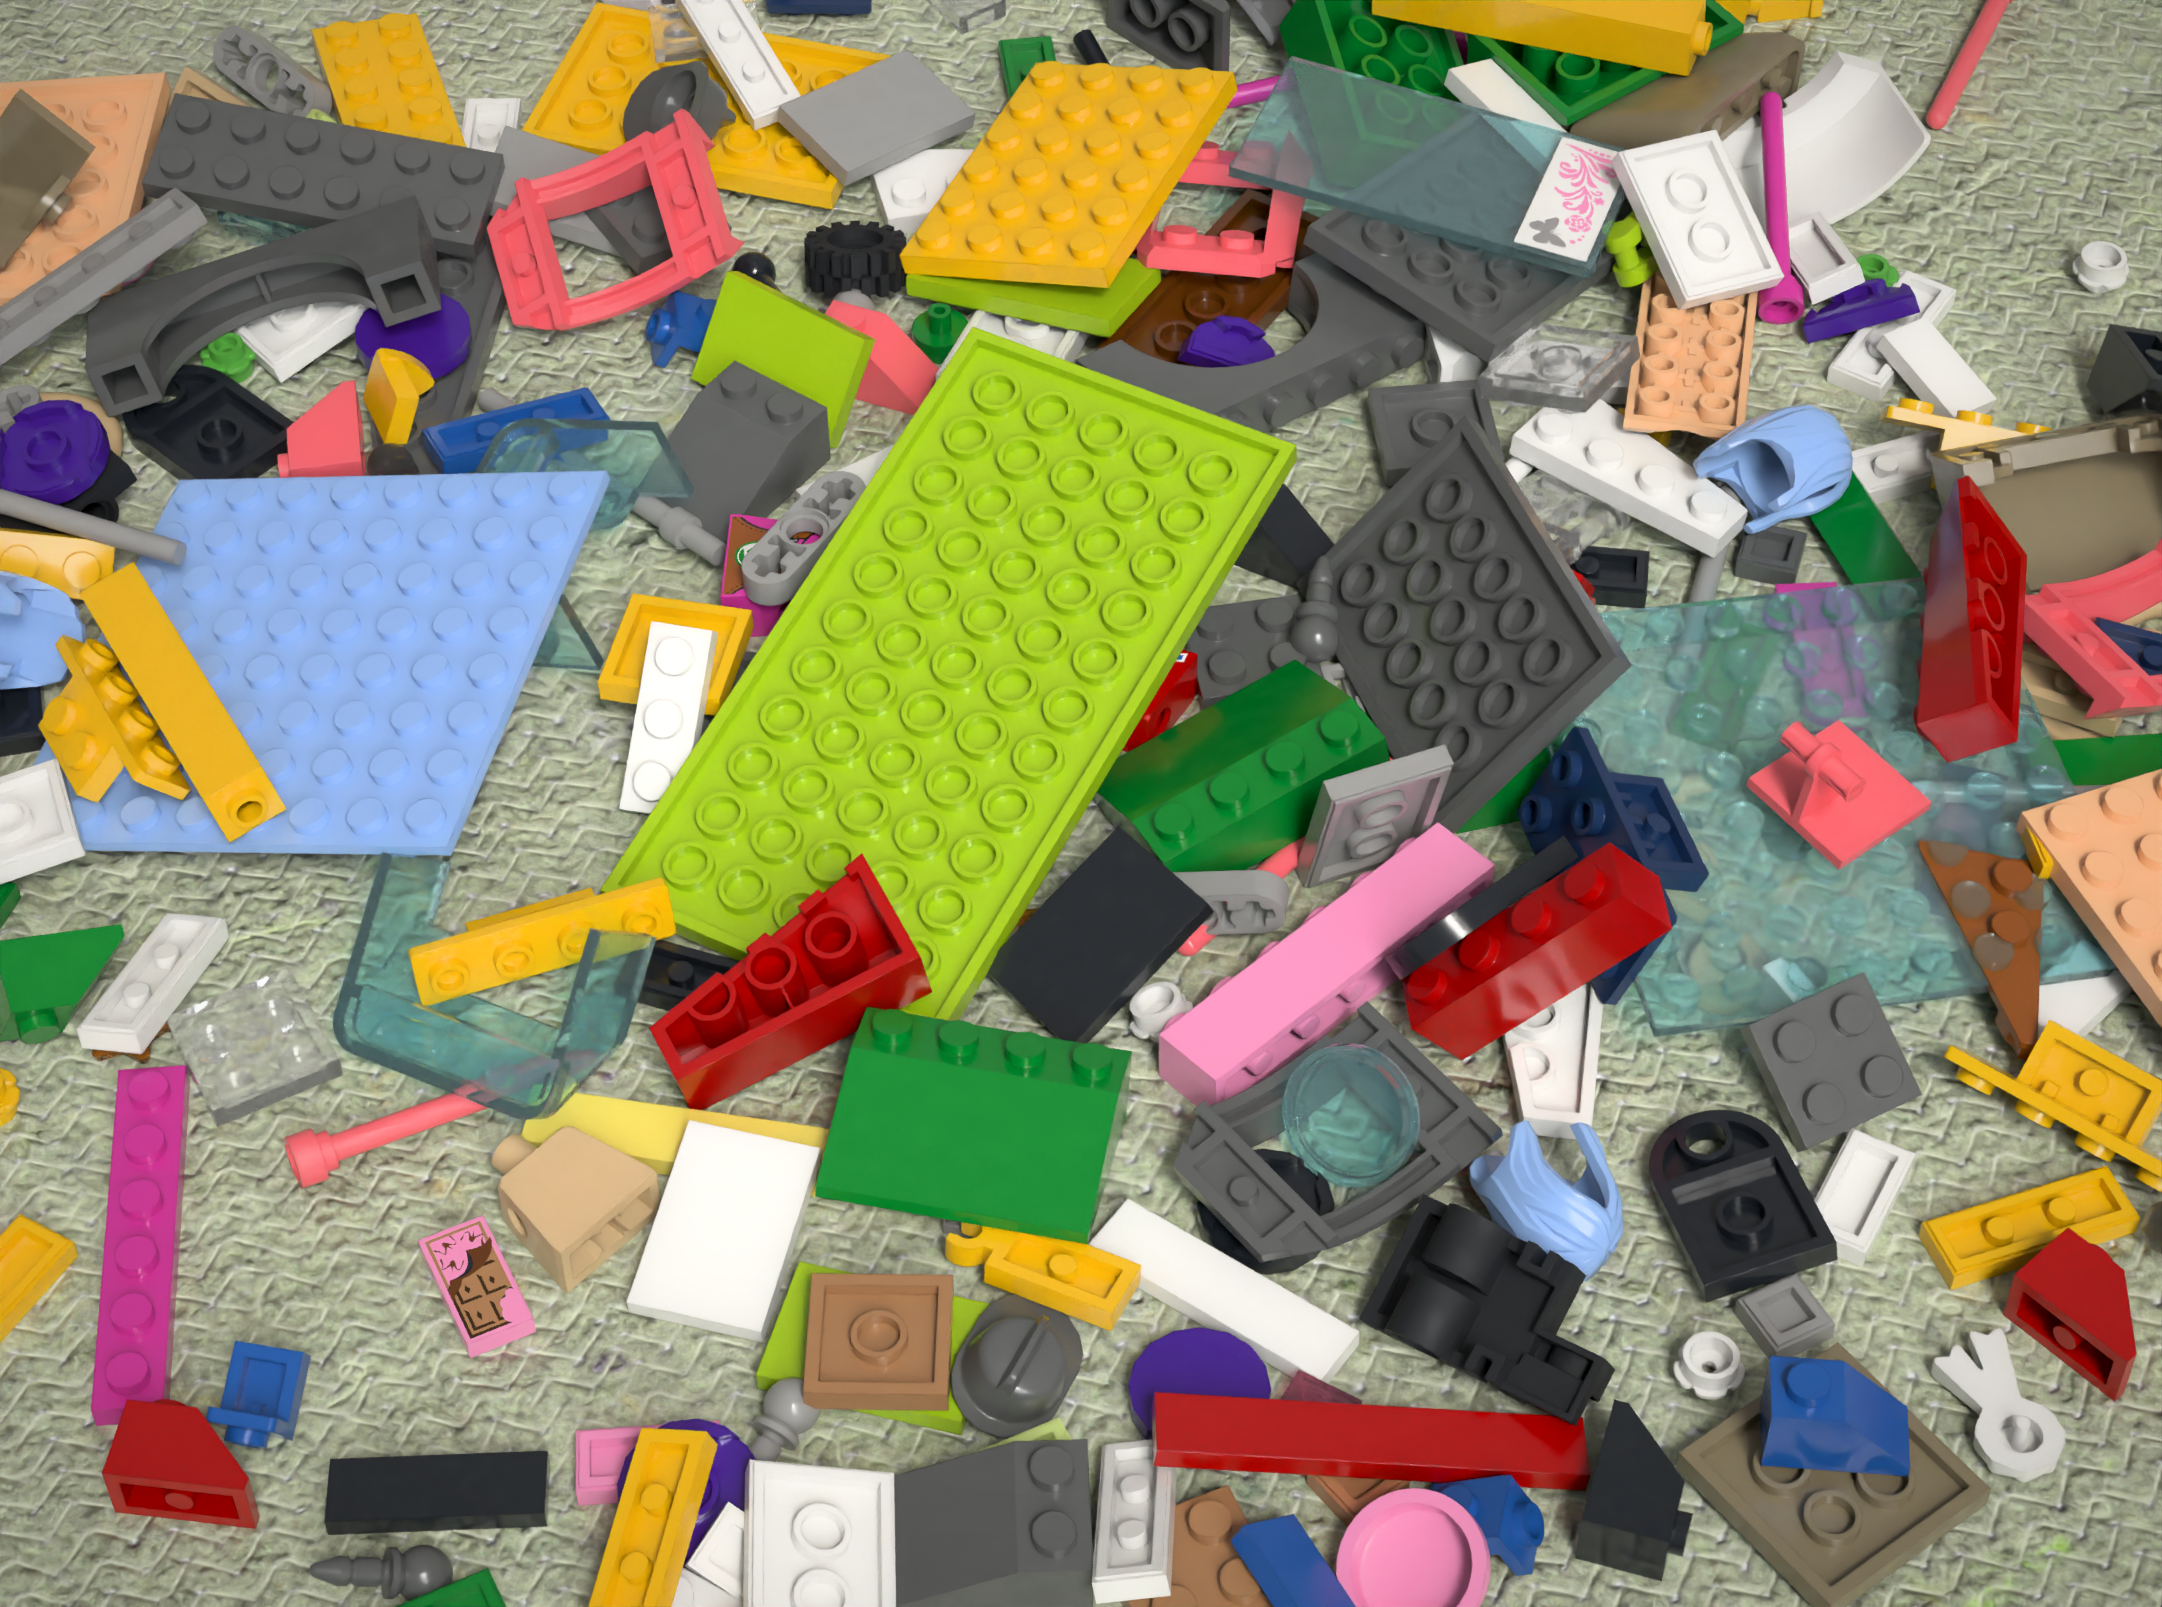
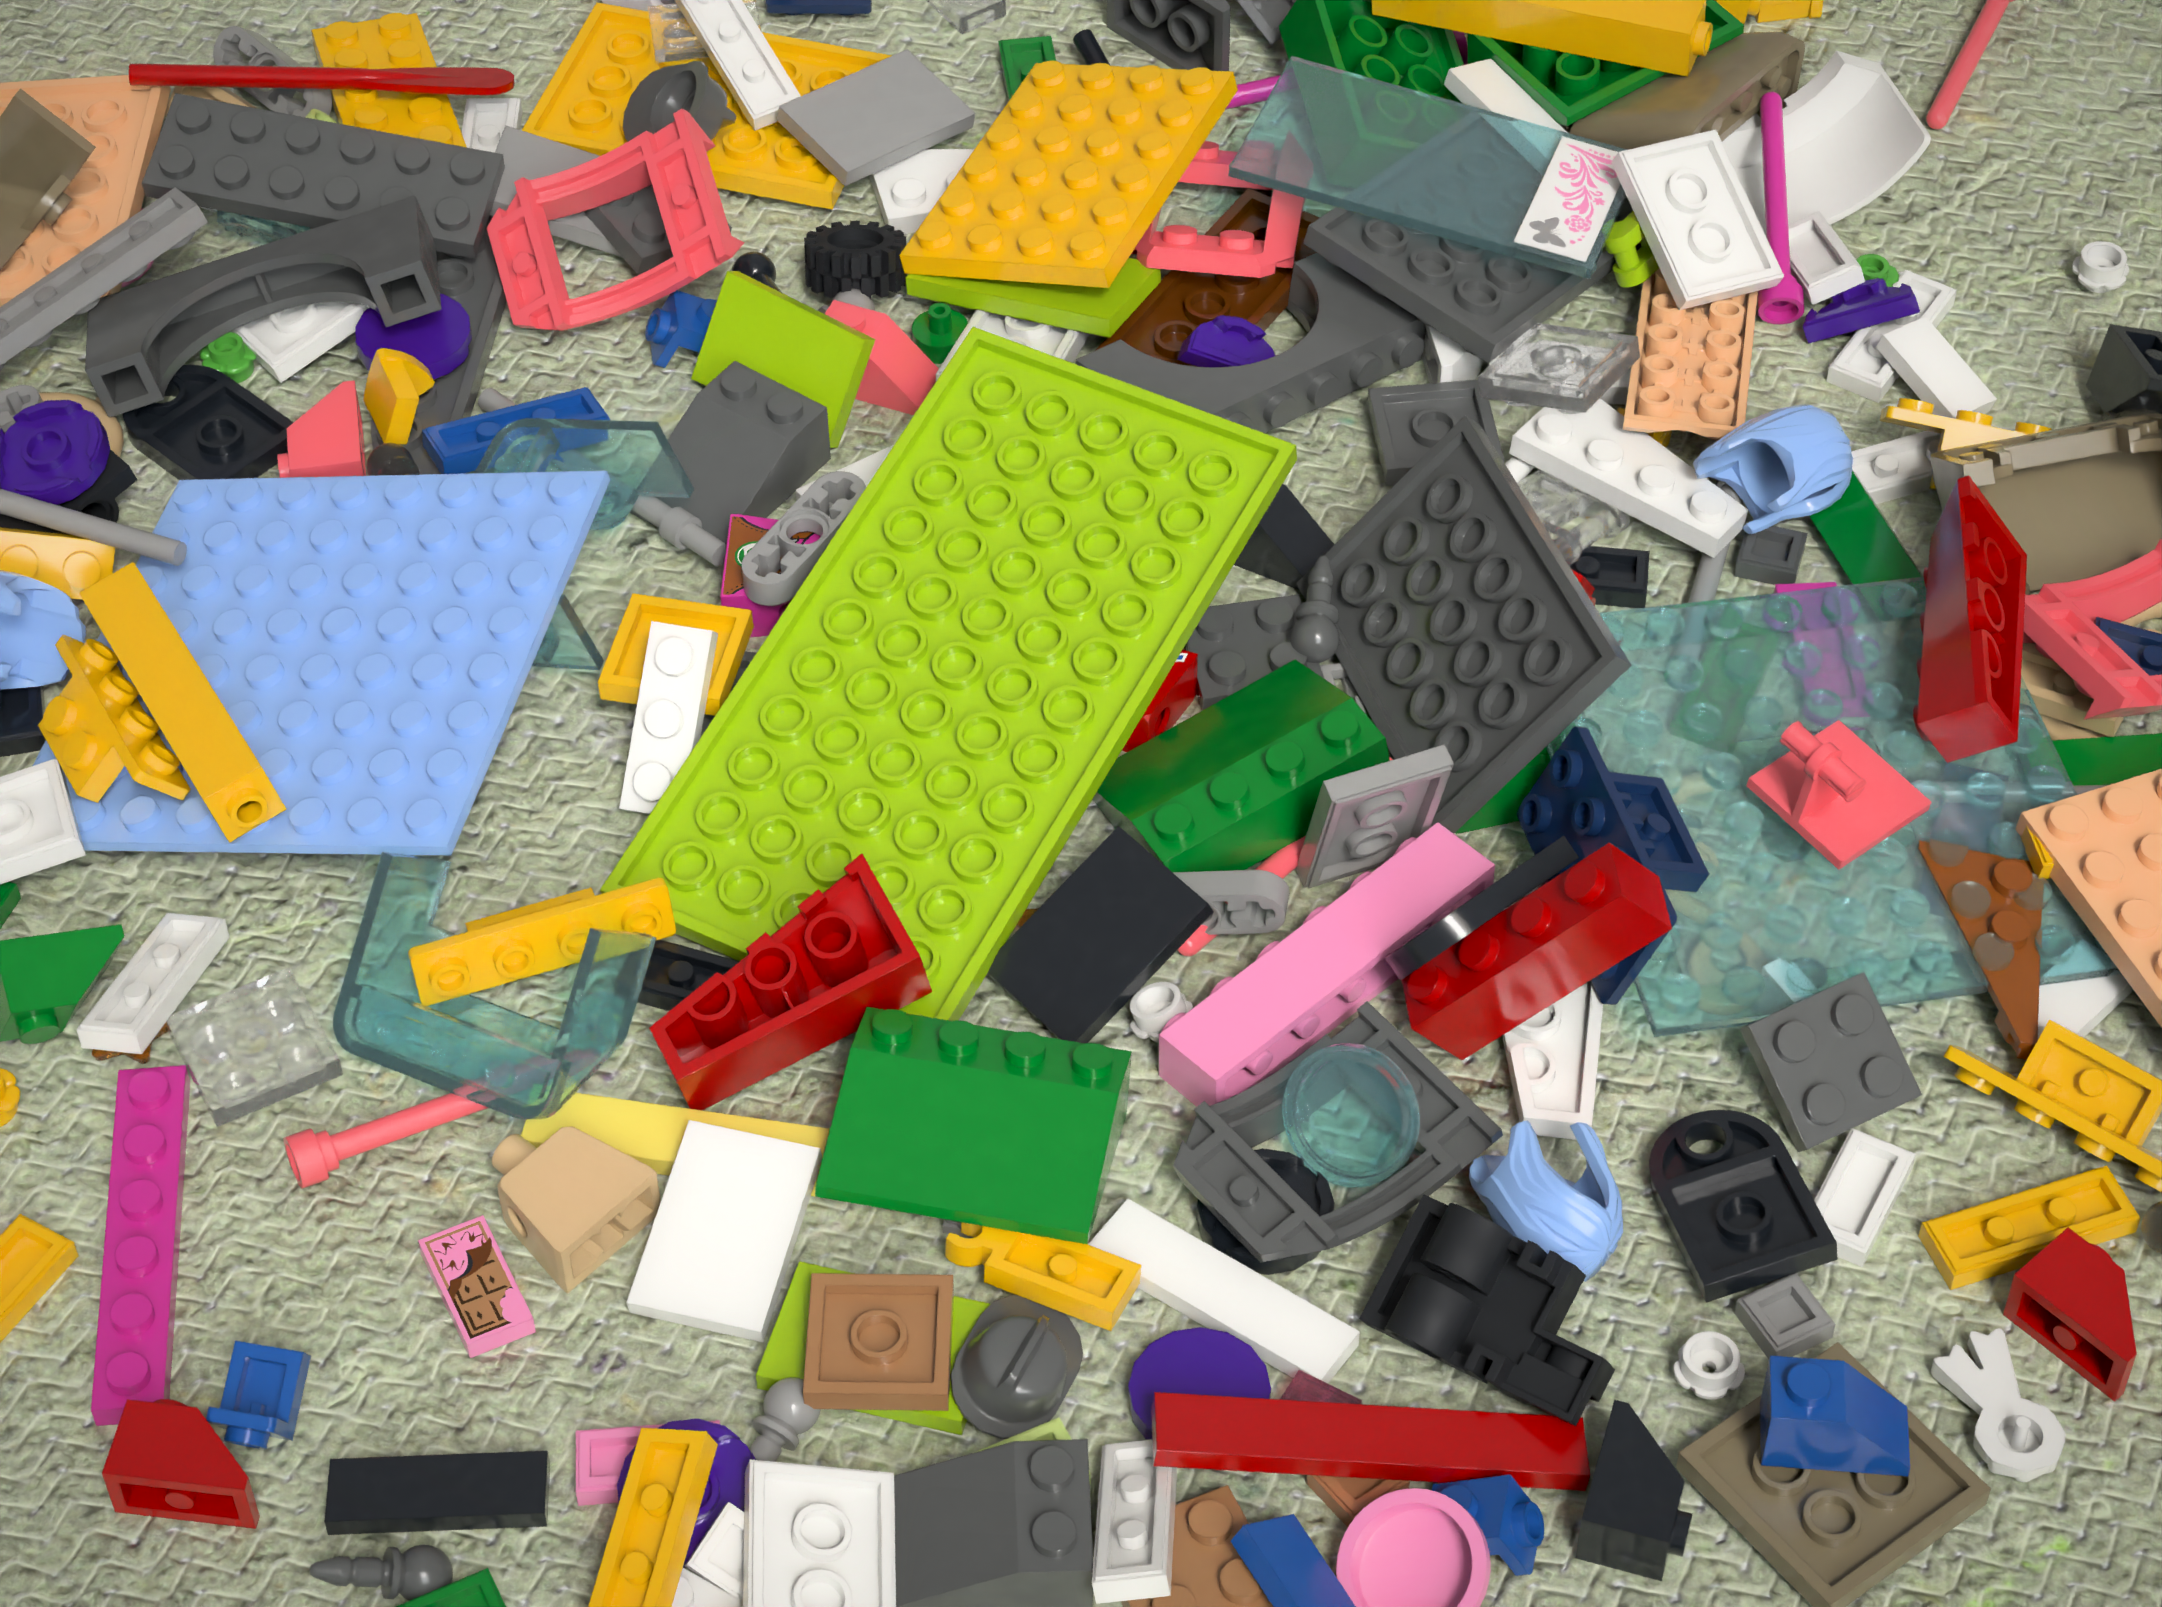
(414, 80): none -> red piece

